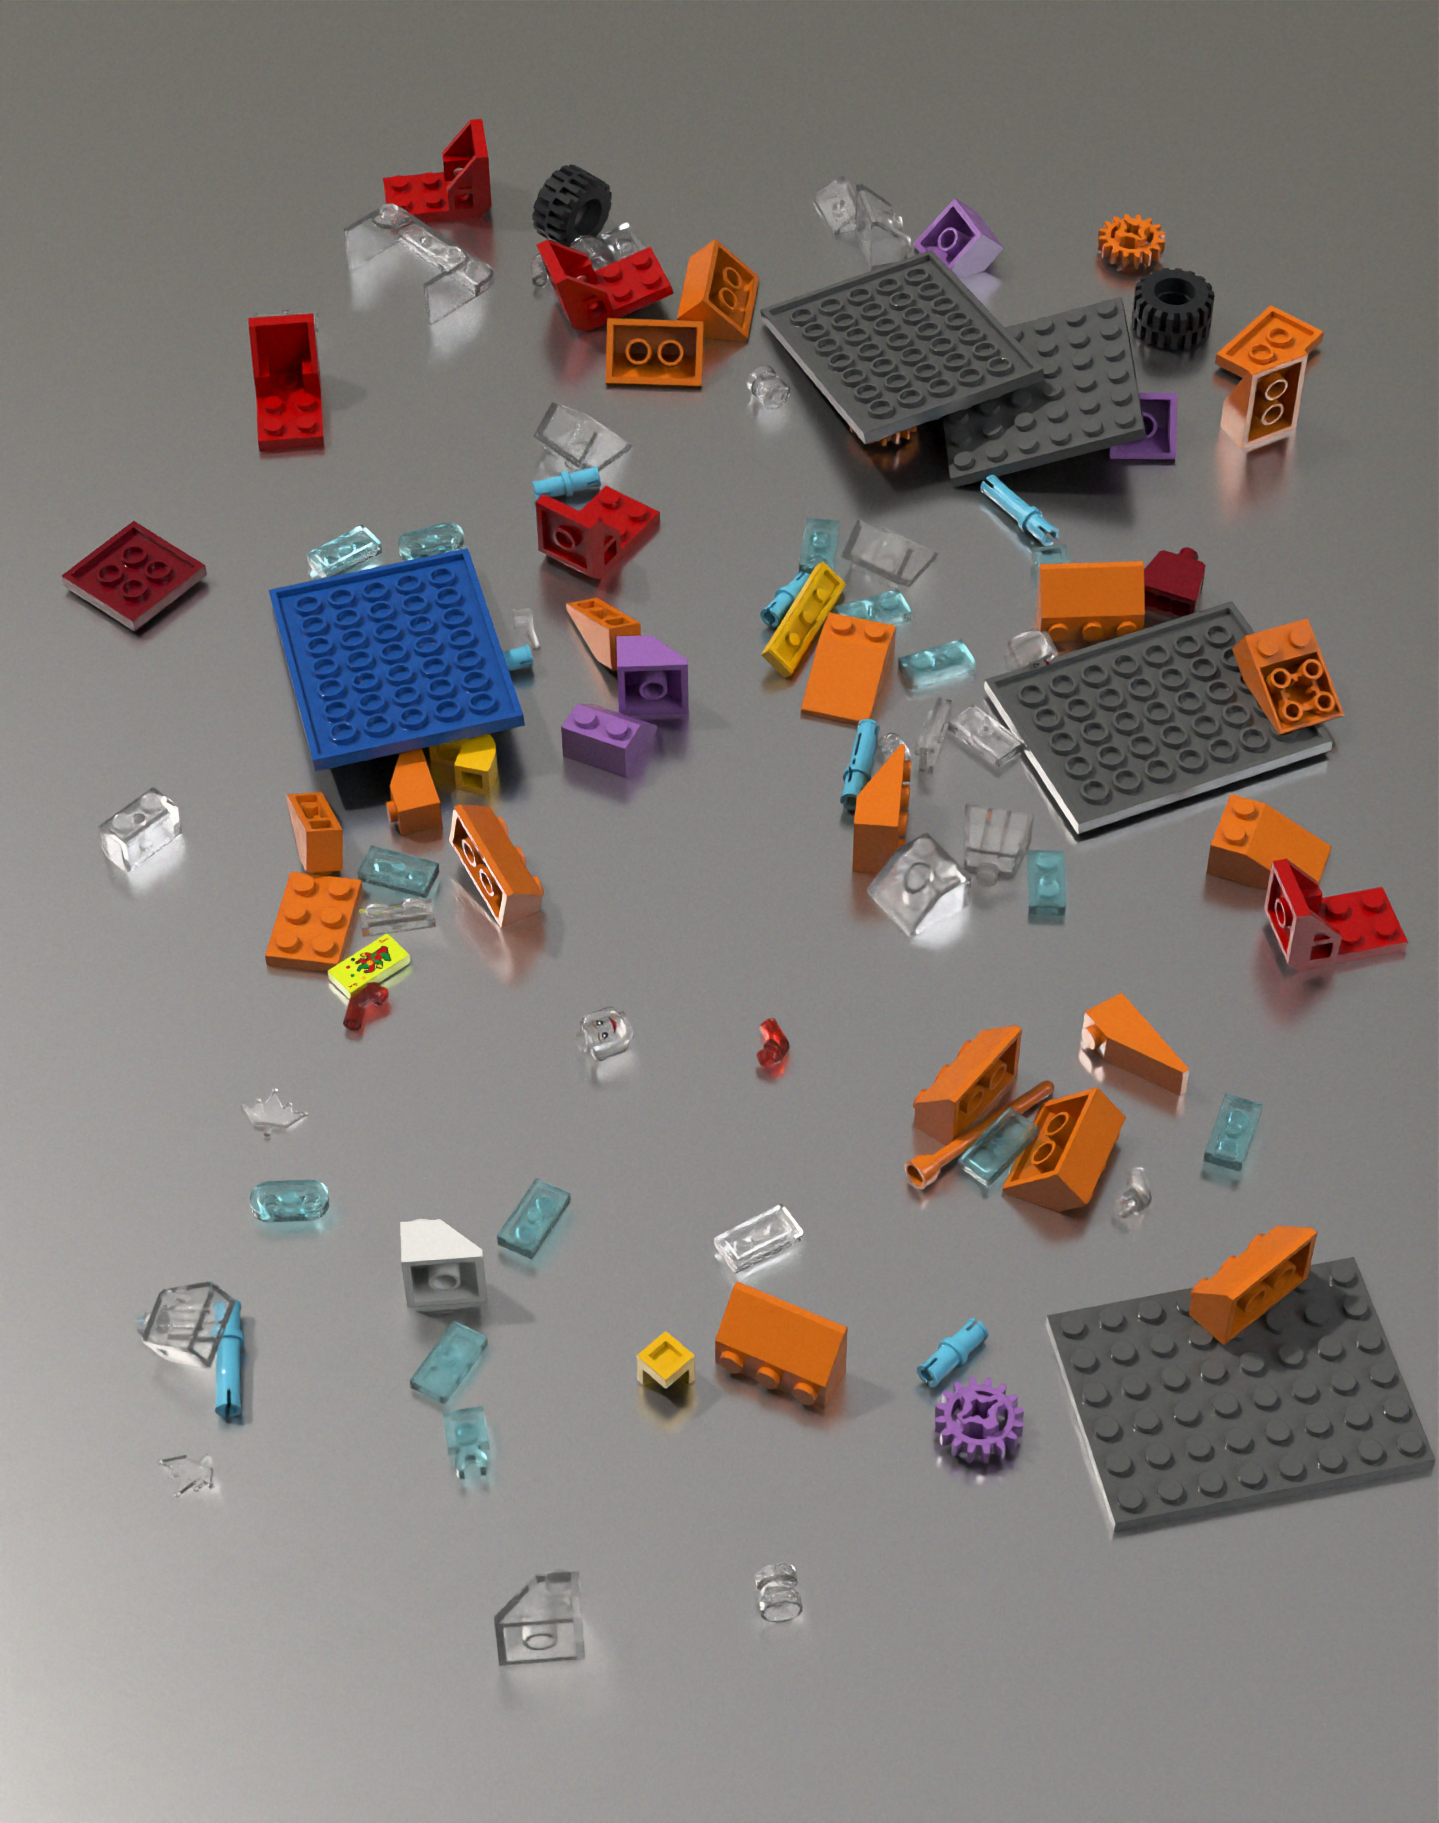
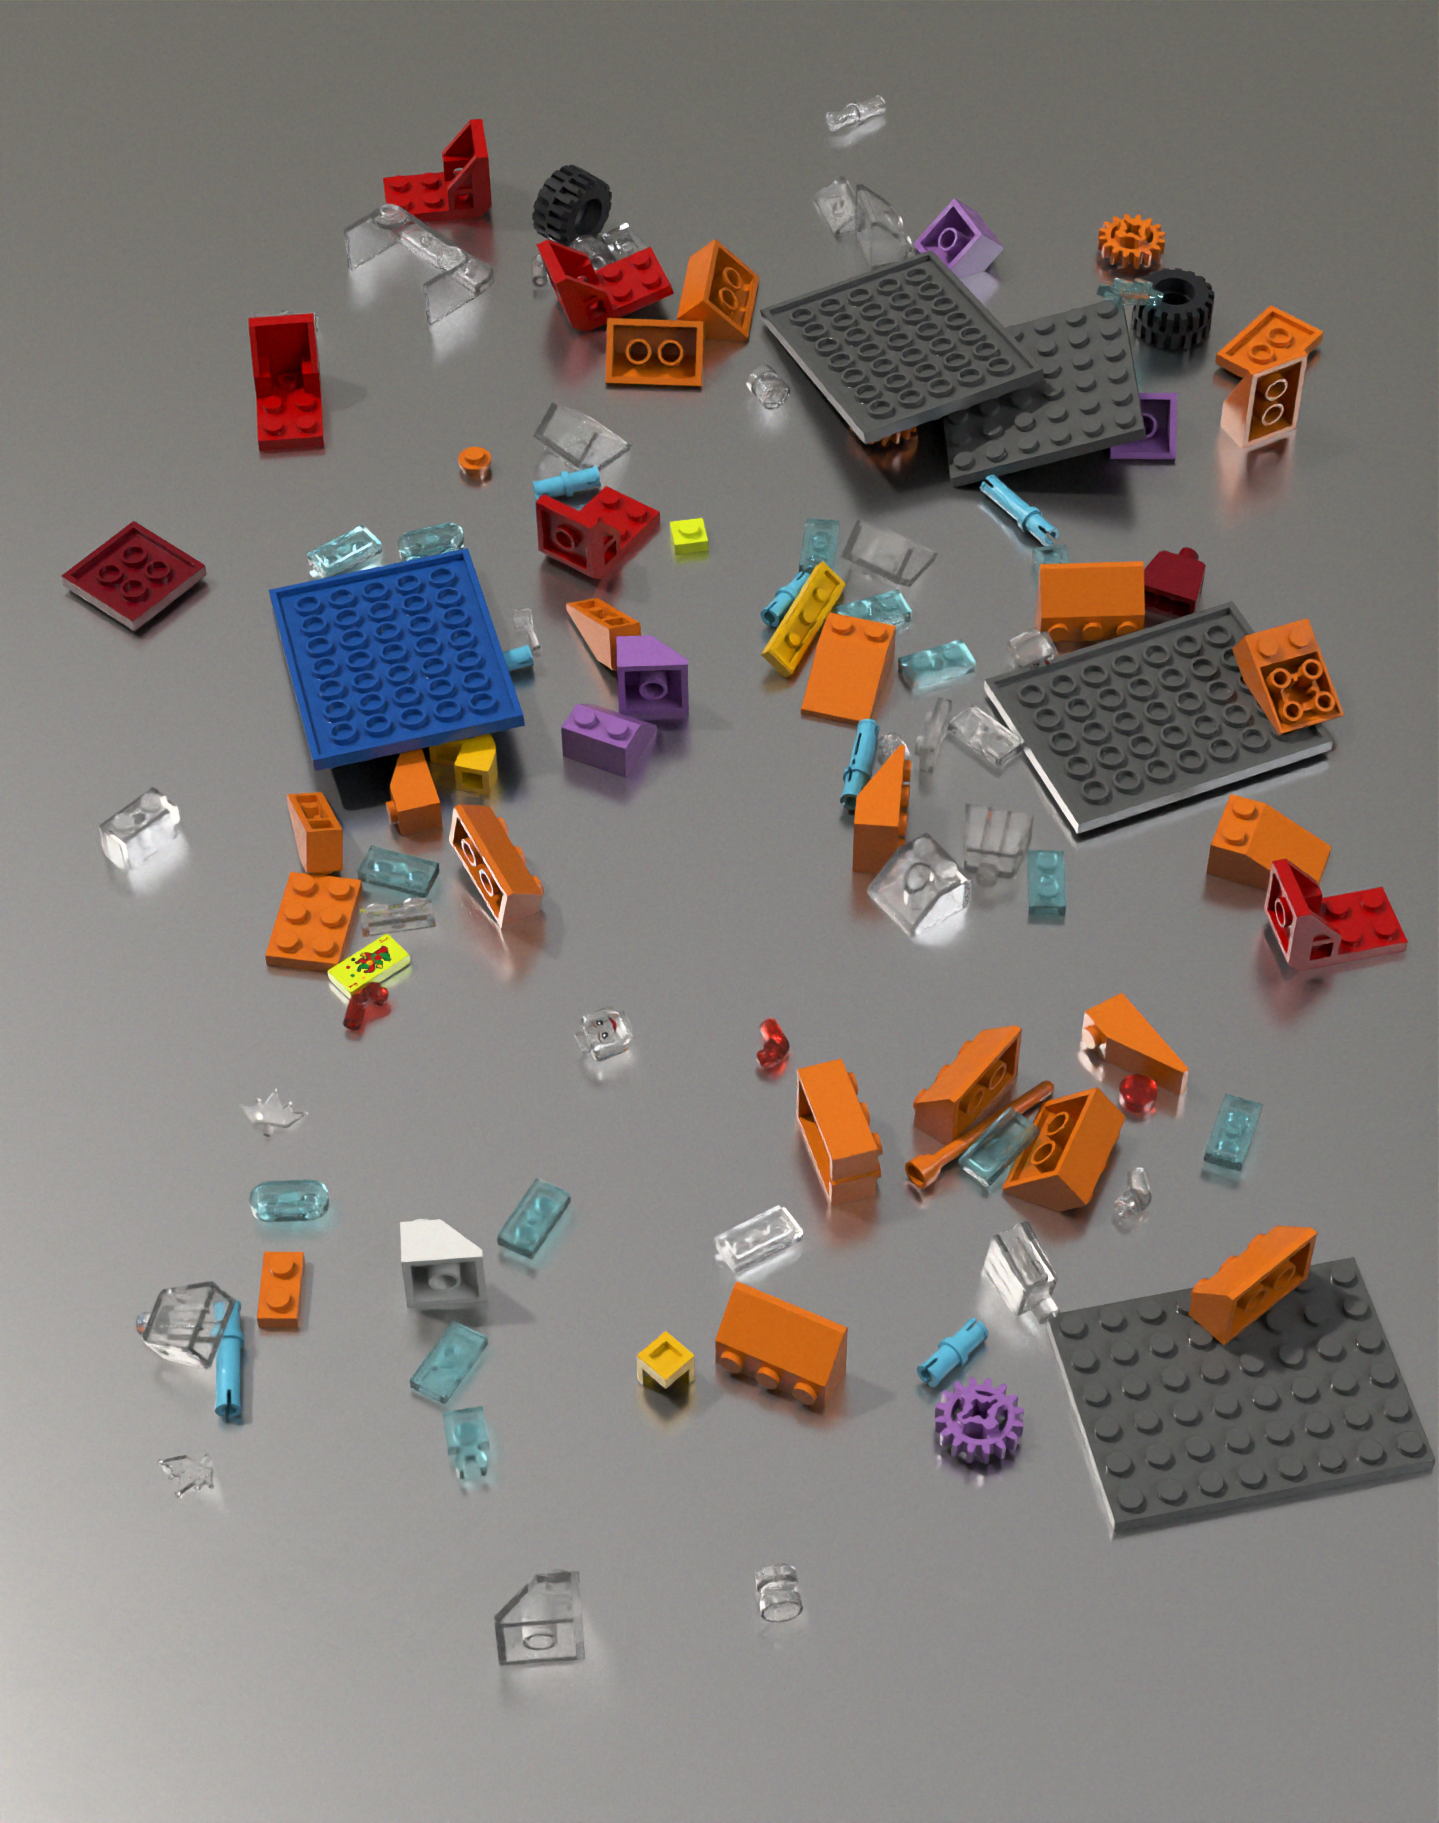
(281, 1289): none -> orange plate
(474, 461): none -> orange plate
(688, 536): none -> neon yellow plate
(838, 1131): none -> orange piece
(855, 113): none -> clear pin
(1022, 1272): none -> clear torso
(1128, 293): none -> clear light blue plate
(1137, 1093): none -> clear red tile

